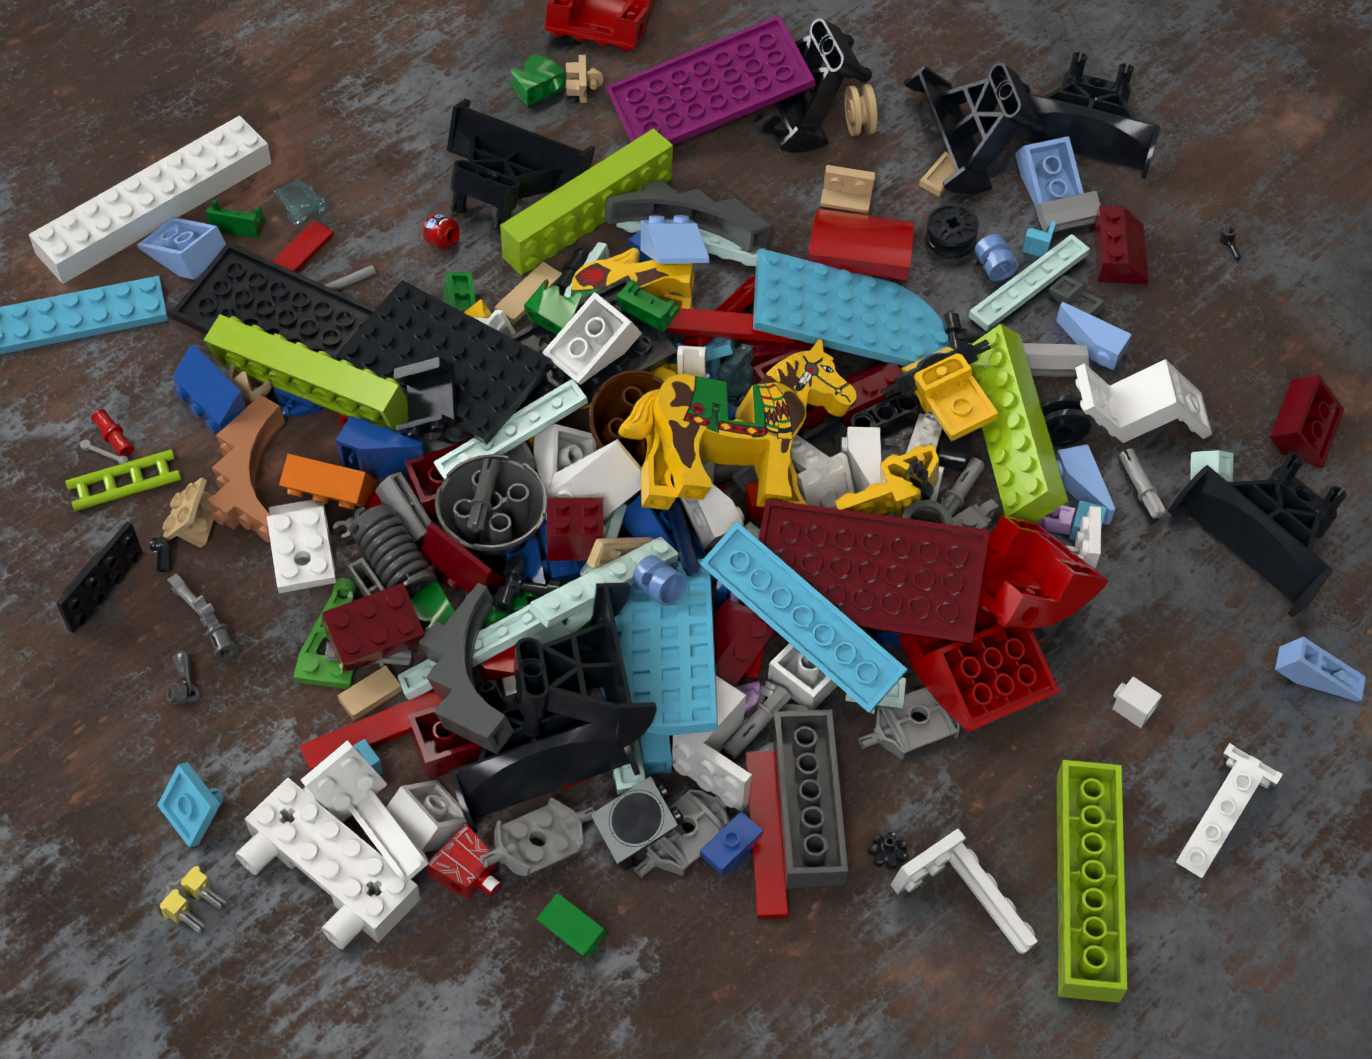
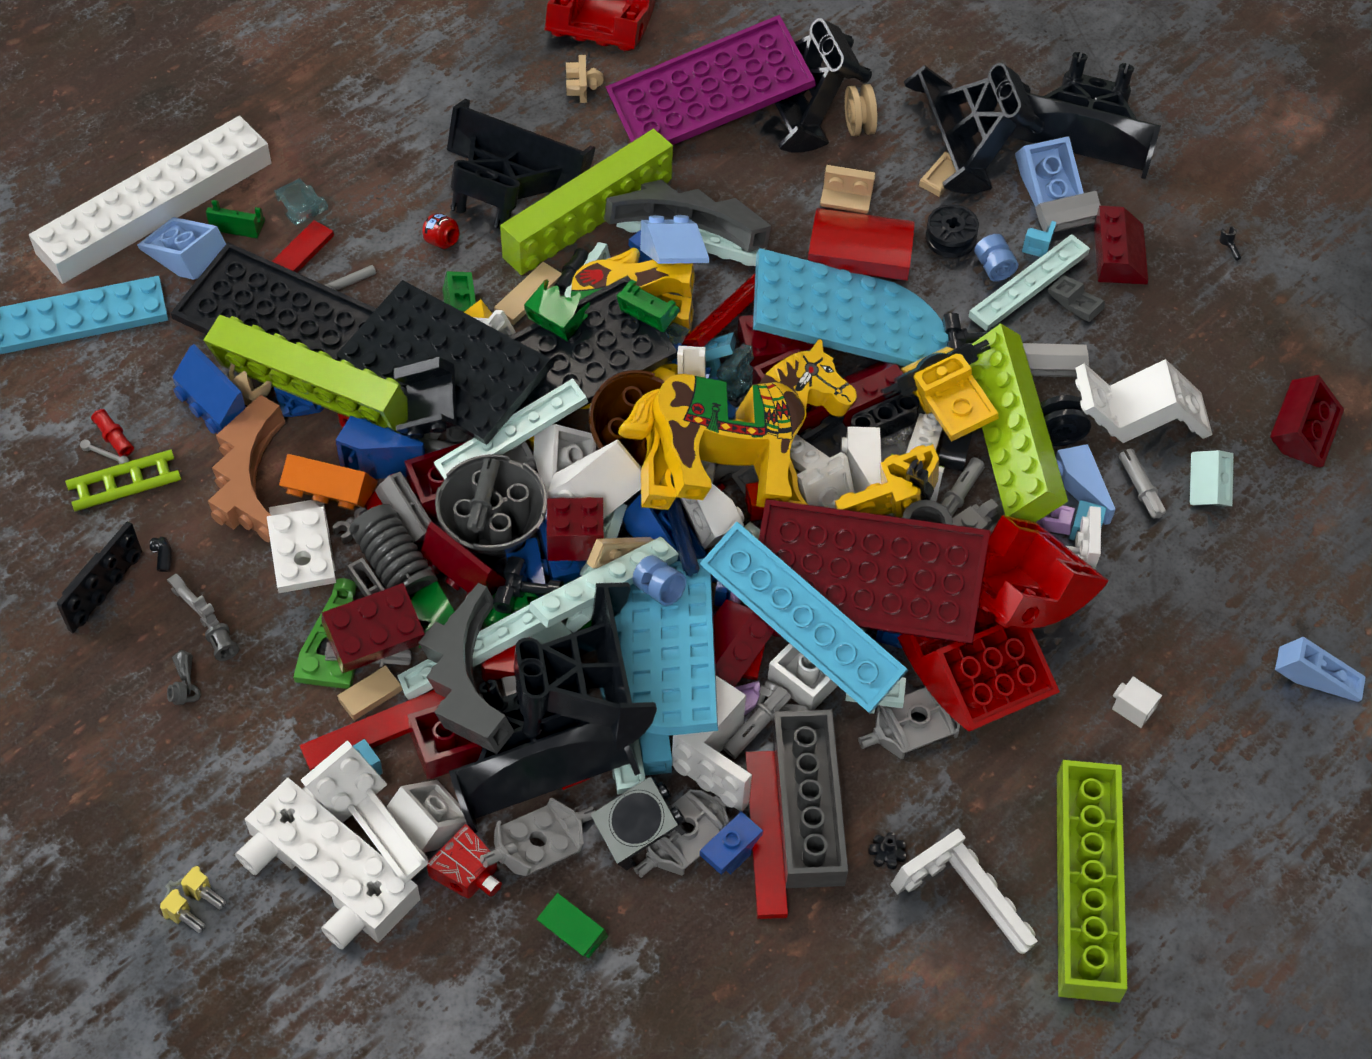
(189, 804): medium azure tile -> none
(190, 515): tan bracket -> none
(538, 80): green piece -> none
(592, 339): white slope -> none
(720, 325): red tile -> none
(1104, 341): light blue slope -> none
(1226, 808): white bracket -> none
(1267, 525): black piece -> none

